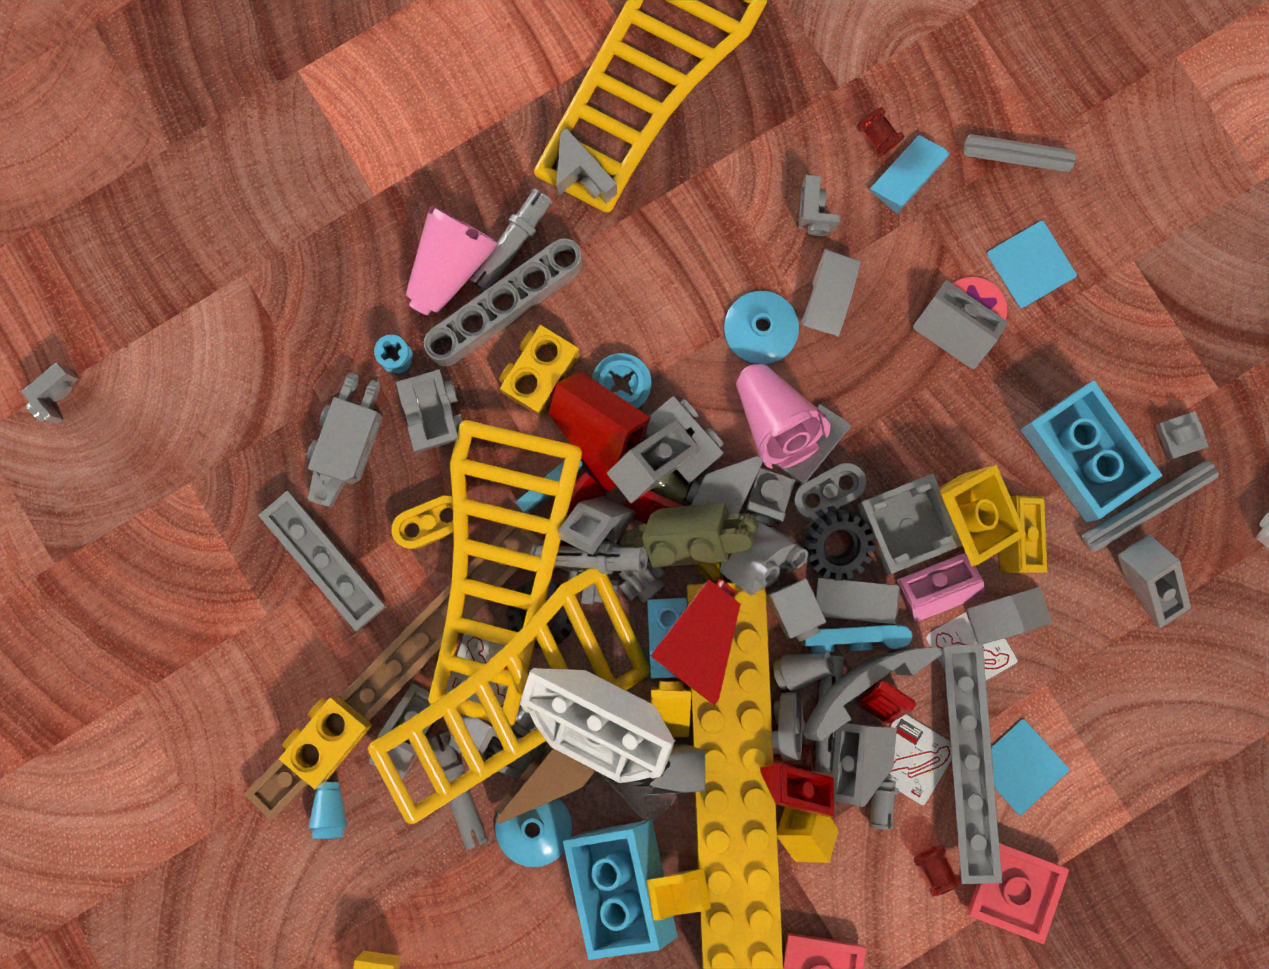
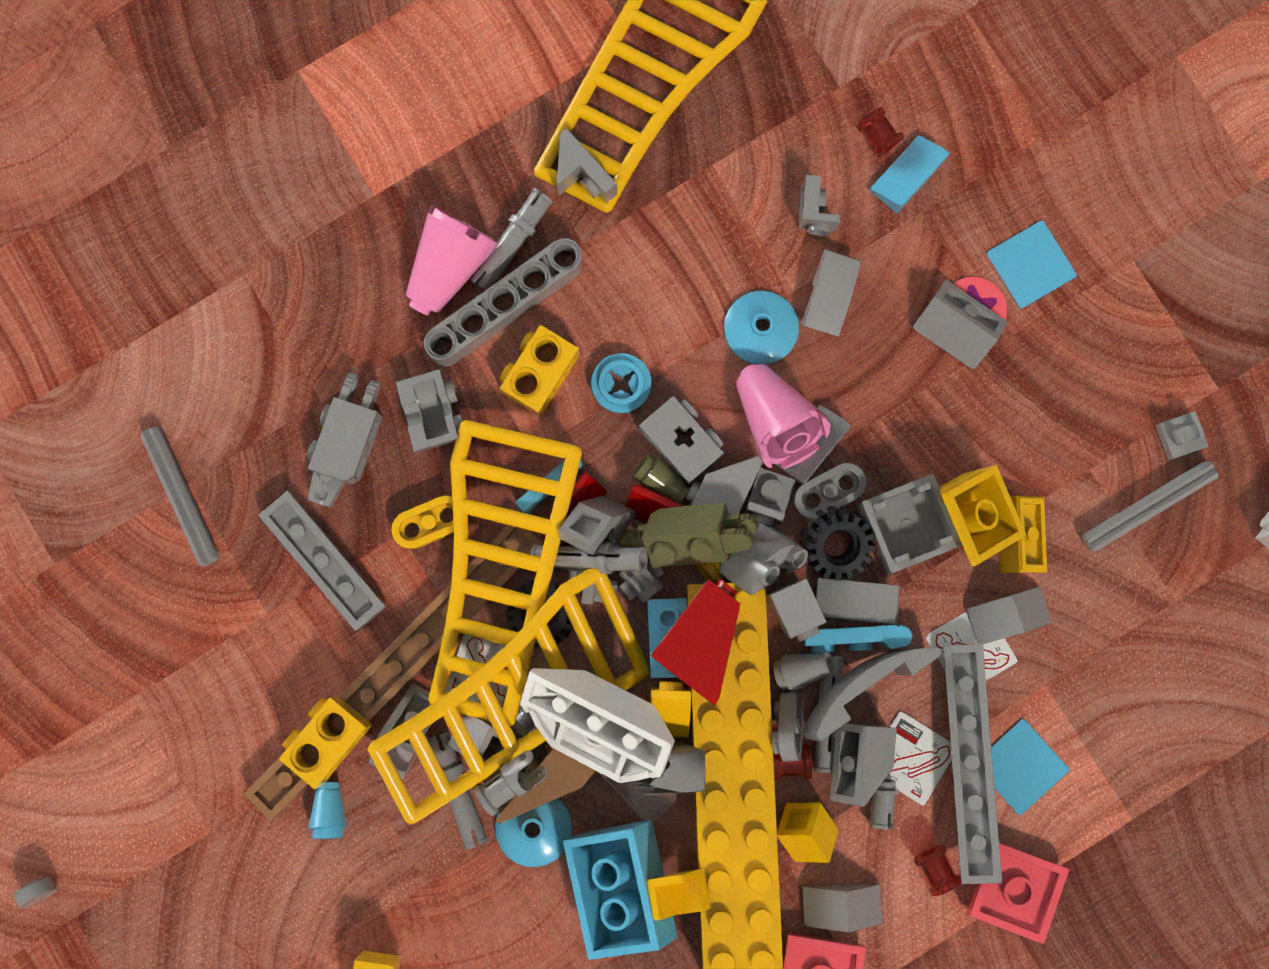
(35, 892): none -> light grey tile
(49, 387): light grey bracket -> none
(179, 496): none -> light grey axle
(382, 356): medium azure bush -> none
(509, 783): none -> light grey piece
(597, 423): red slope -> none
(652, 461): light grey slope -> none
(800, 789): red slope -> none
(842, 906): none -> light grey slope
(886, 702): red slope -> none
(941, 587): bright pink slope -> none
(1019, 153): light grey axle -> none
(1091, 452): medium azure brick -> none
(1155, 579): light grey slope -> none

